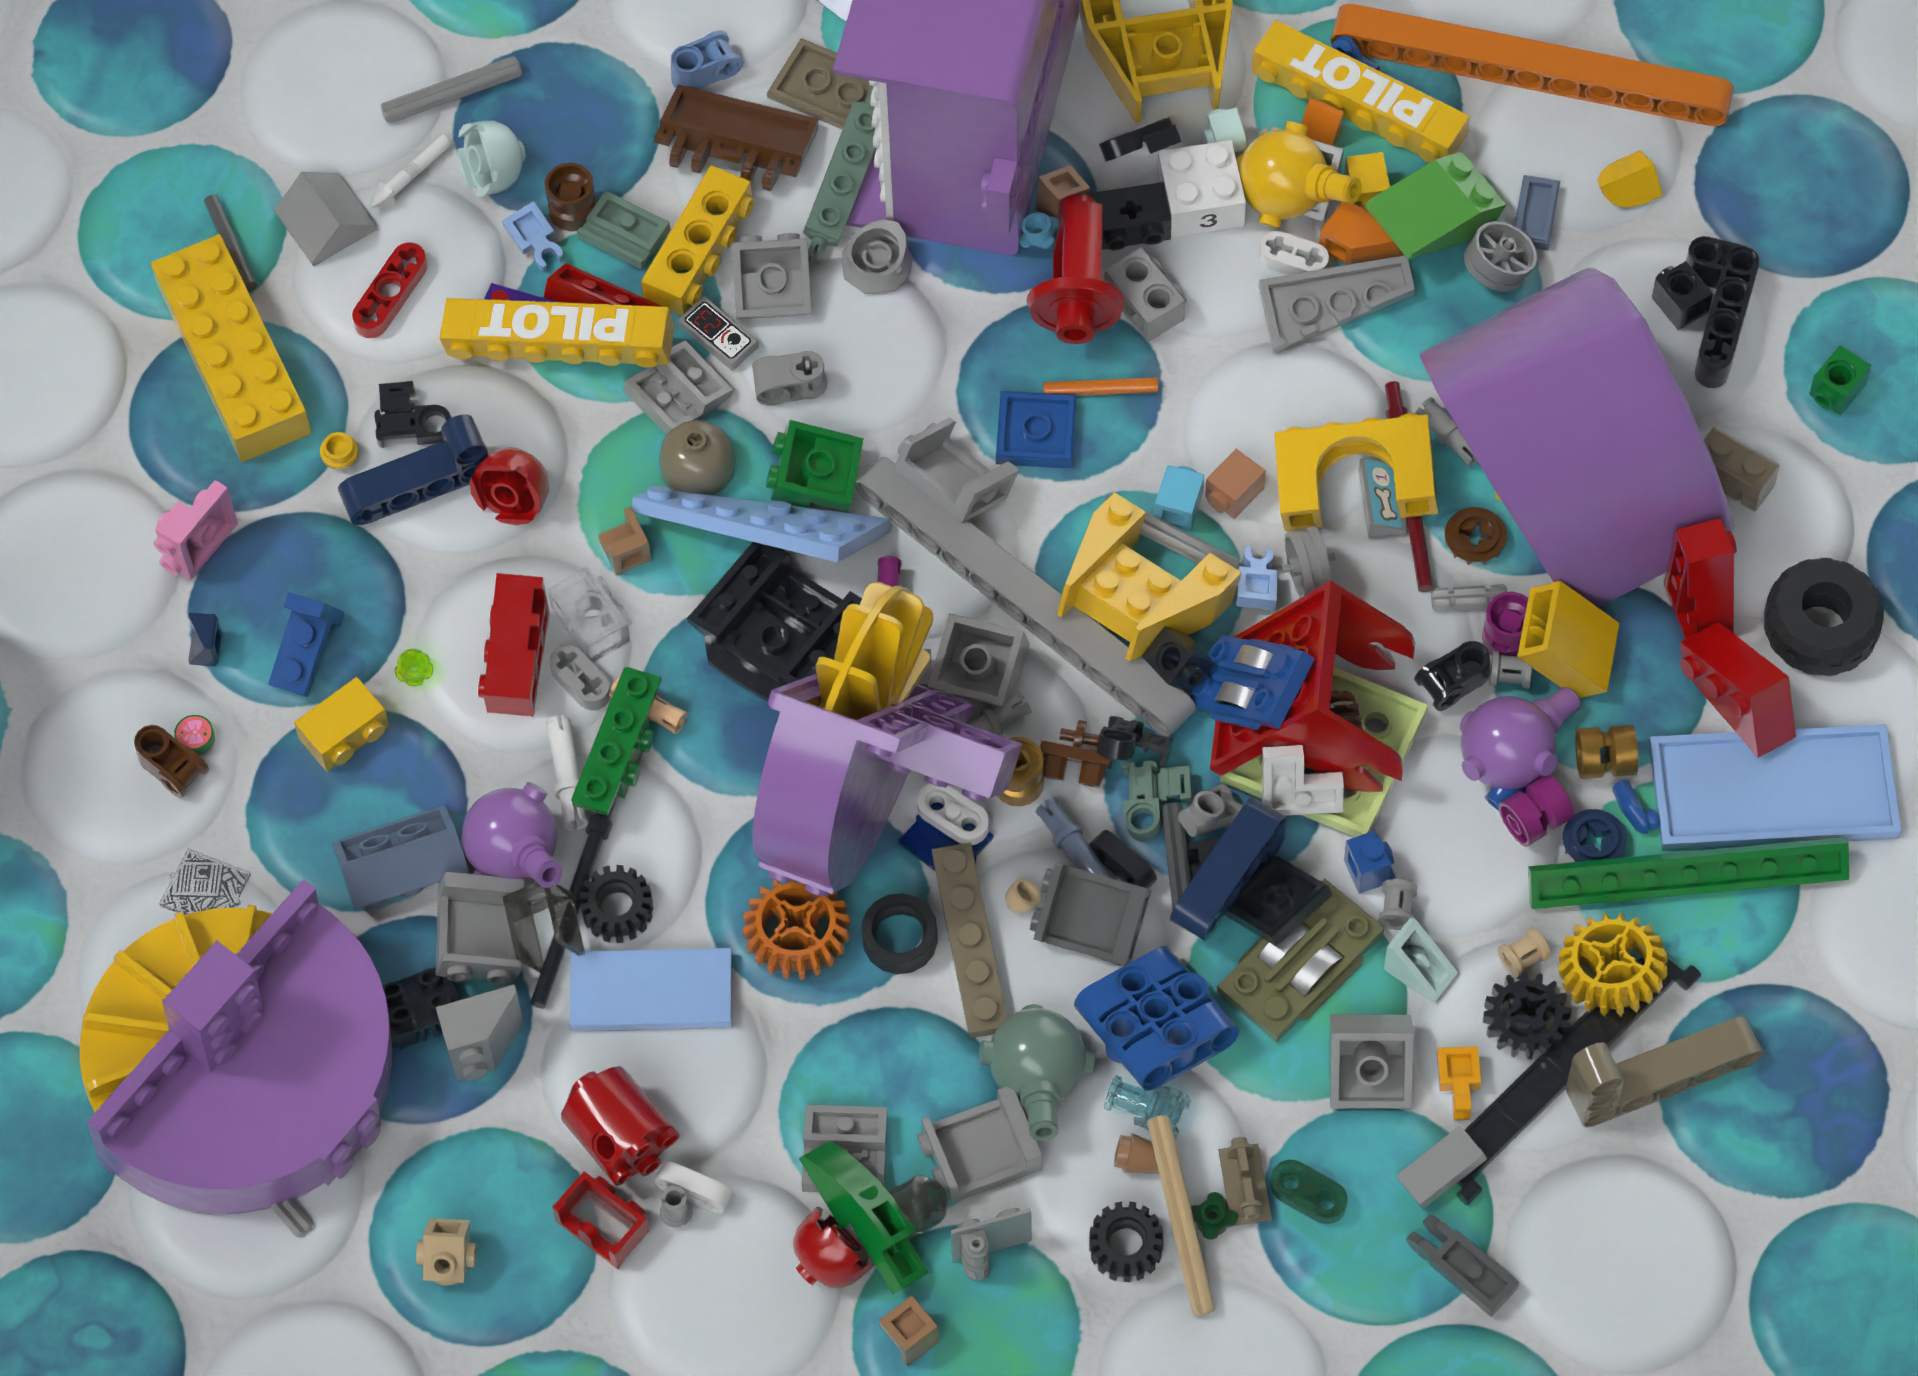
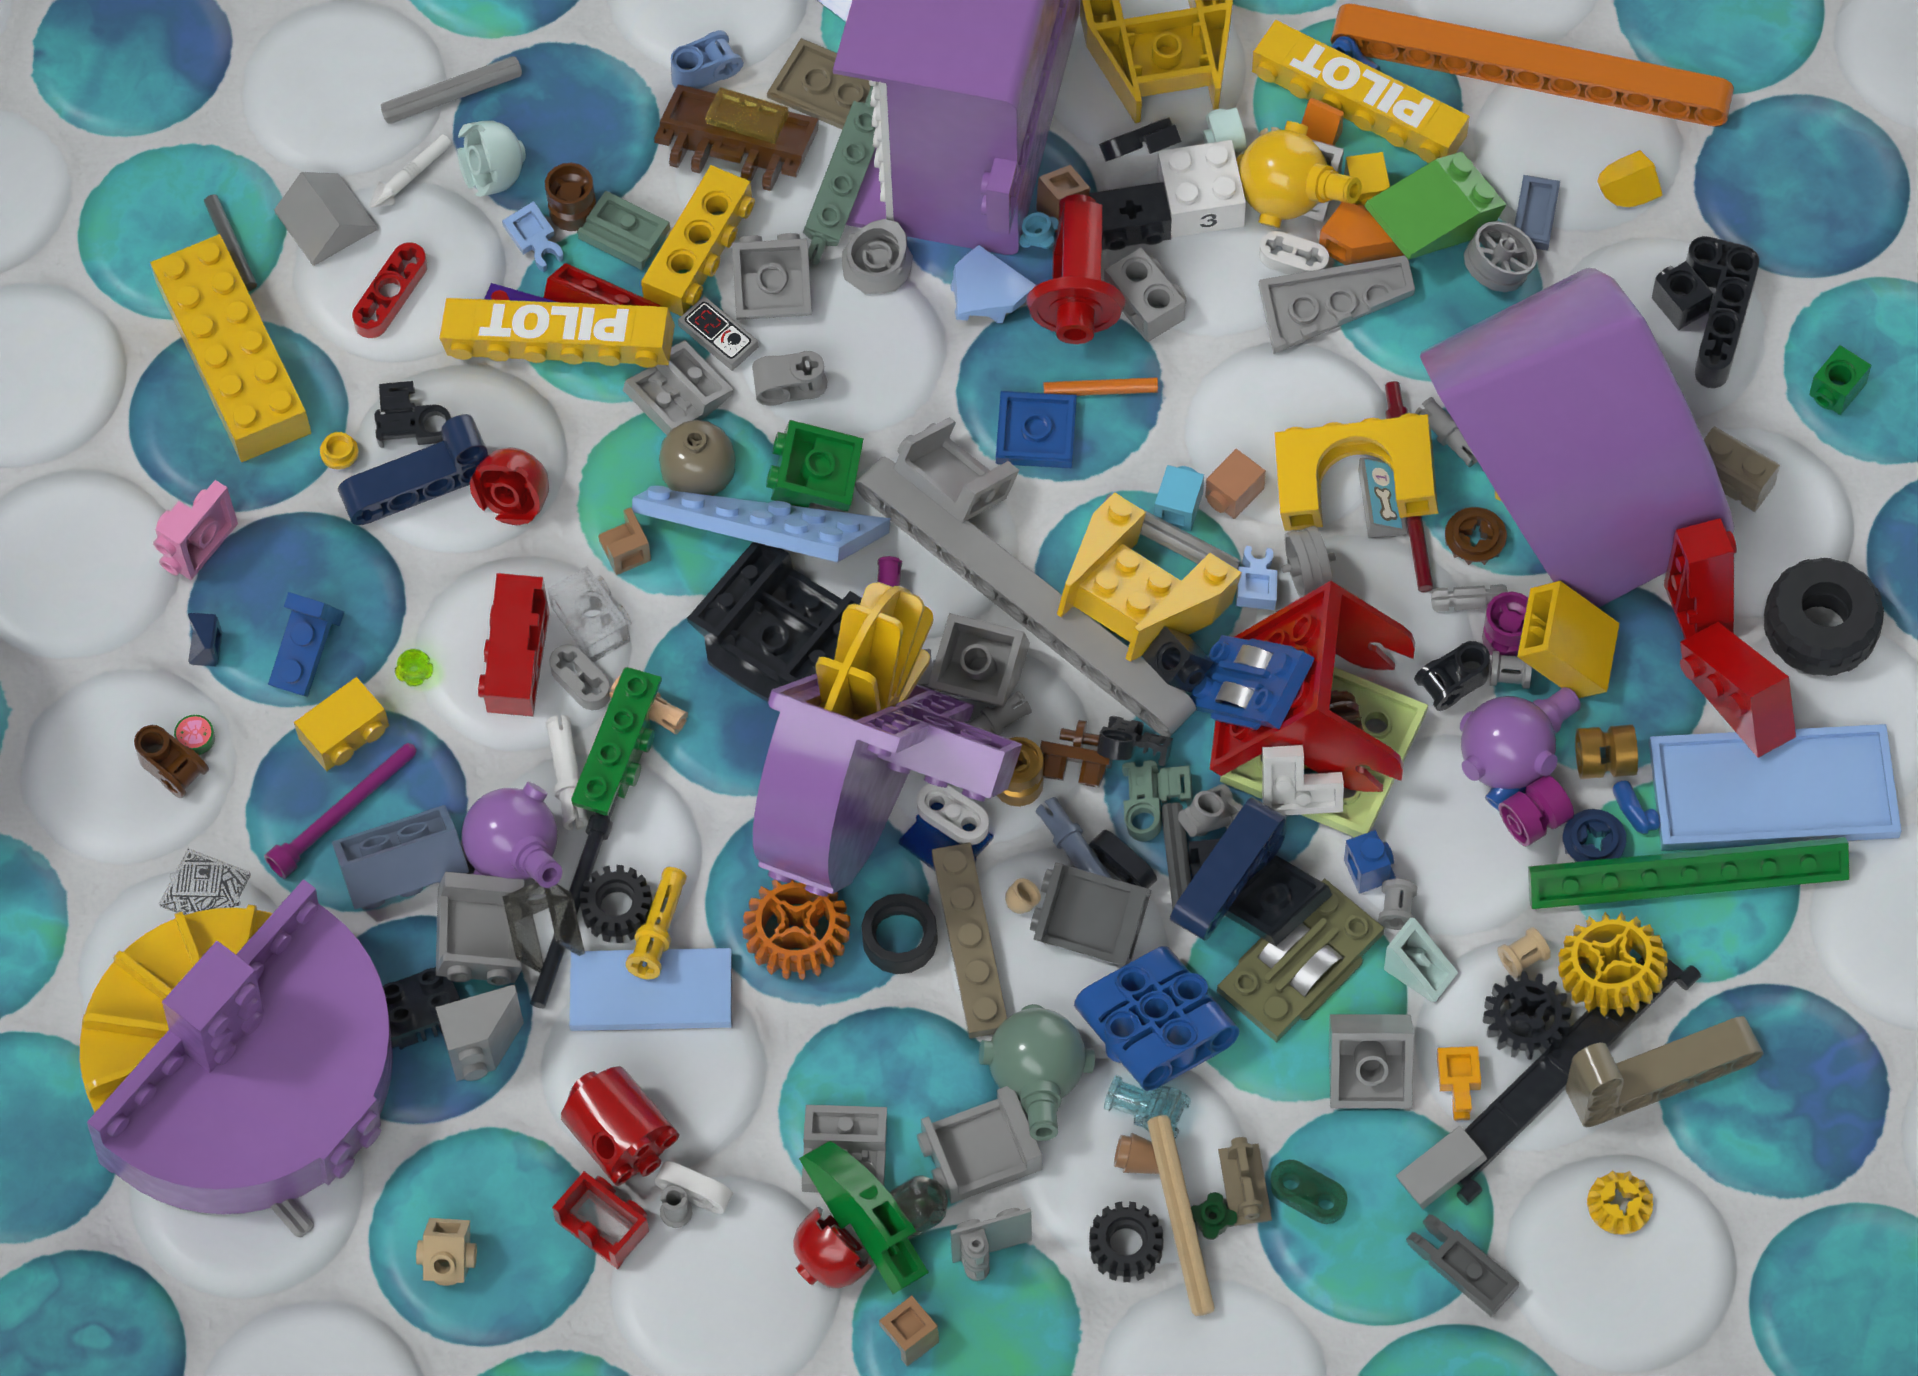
(285, 857): none -> magenta piece
(671, 888): none -> yellow pin
(747, 115): none -> clear yellow plate
(987, 286): none -> light blue slope
(1610, 1216): none -> yellow gear

